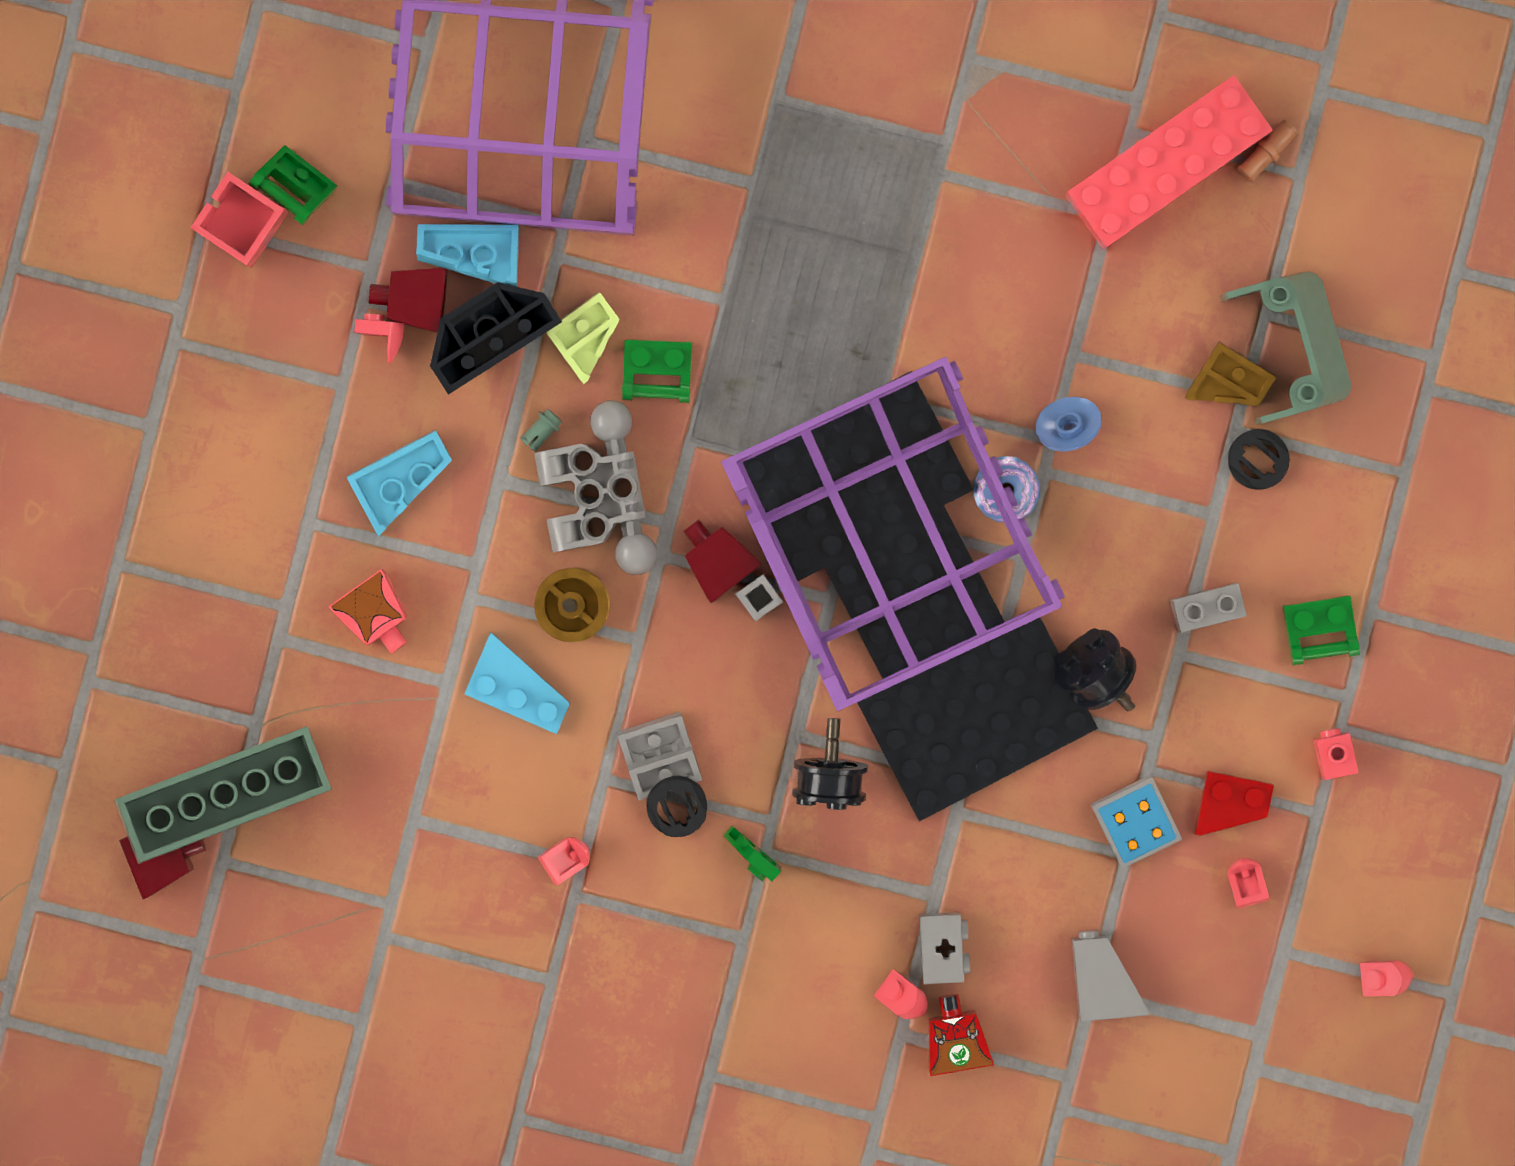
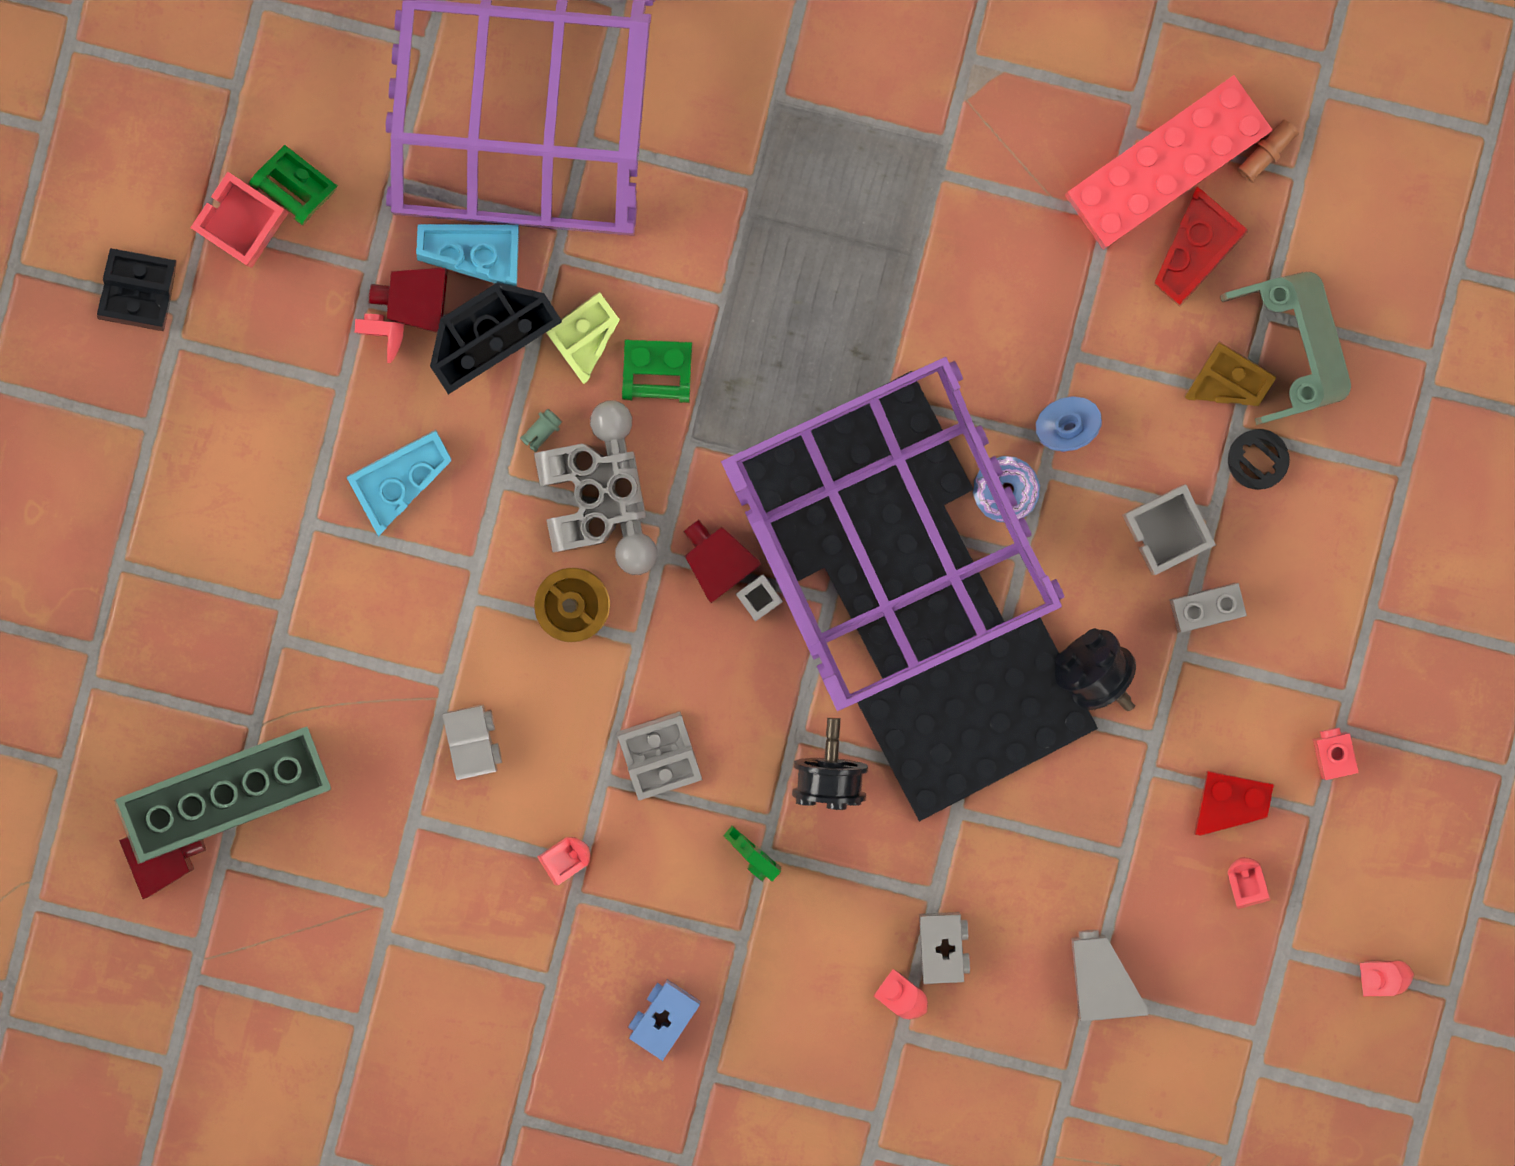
(136, 289): none -> black slope
(373, 612): torso -> none
(471, 741): none -> light grey brick
(515, 688): medium azure wing -> none
(656, 1038): none -> medium blue brick
(677, 784): black piece -> none
(956, 1039): torso -> none
(1136, 821): dark azure slope -> none
(1169, 529): none -> light grey piece
(1199, 246): none -> red wing
(1320, 618): green plate -> none

